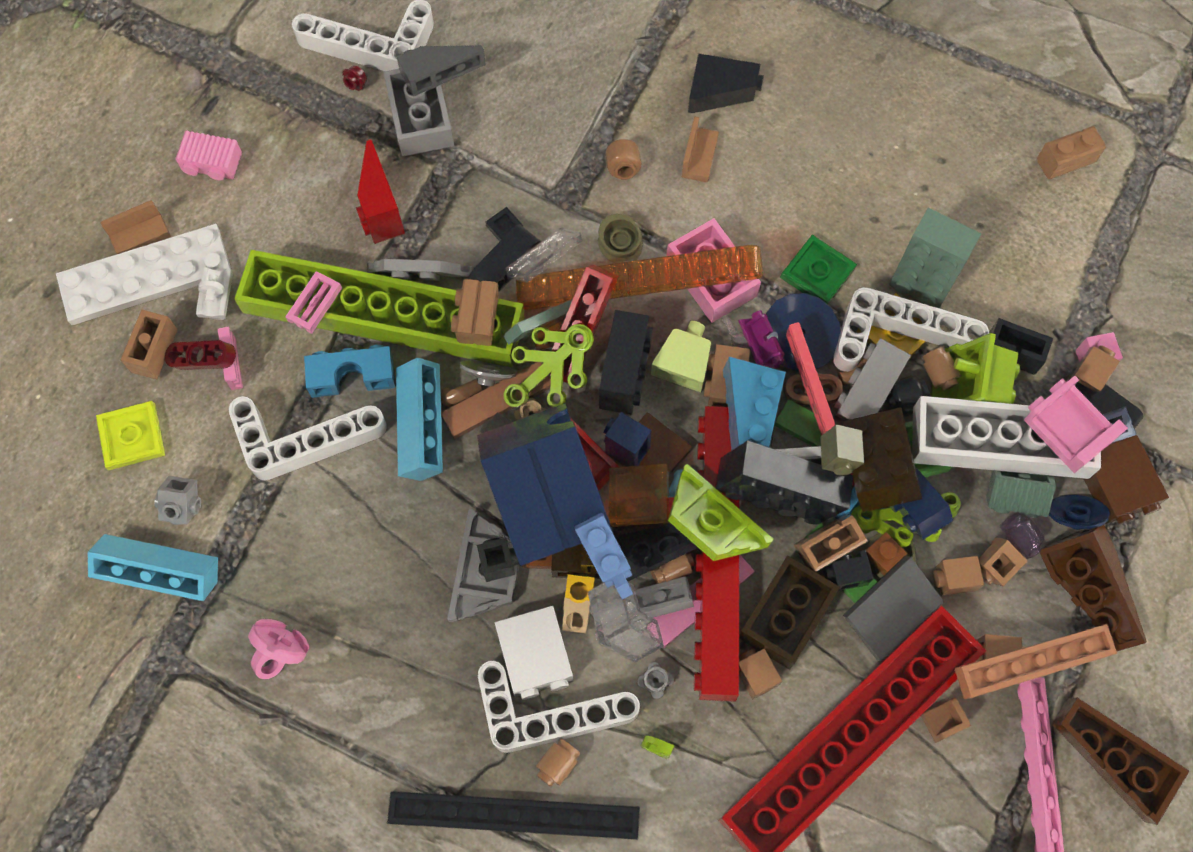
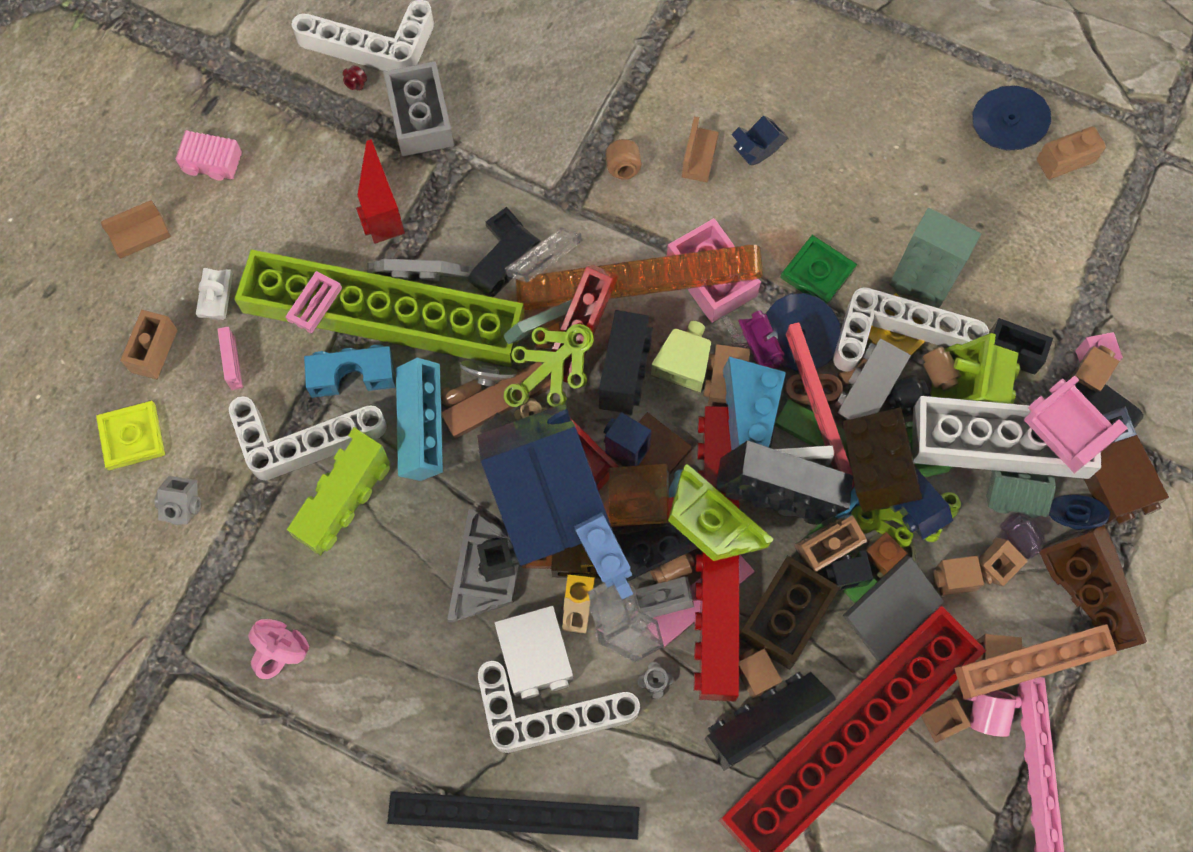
(141, 274): white plate -> none
(153, 567): medium azure brick -> none
(208, 360): dark red beam -> none
(340, 493): none -> lime wedge
(435, 65): dark grey slope -> none
(476, 312): medium nougat brick -> none
(557, 763): medium nougat brick -> none
(620, 238): olive piece -> none
(657, 746): lime tile -> none
(723, 83): black slope -> none
(759, 141): none -> dark blue brick
(769, 719): none -> black slope
(842, 449): olive brick -> none
(993, 712): none -> bright pink piece
(1011, 118): none -> dark blue piece
(1127, 763): reddish brown wedge -> none

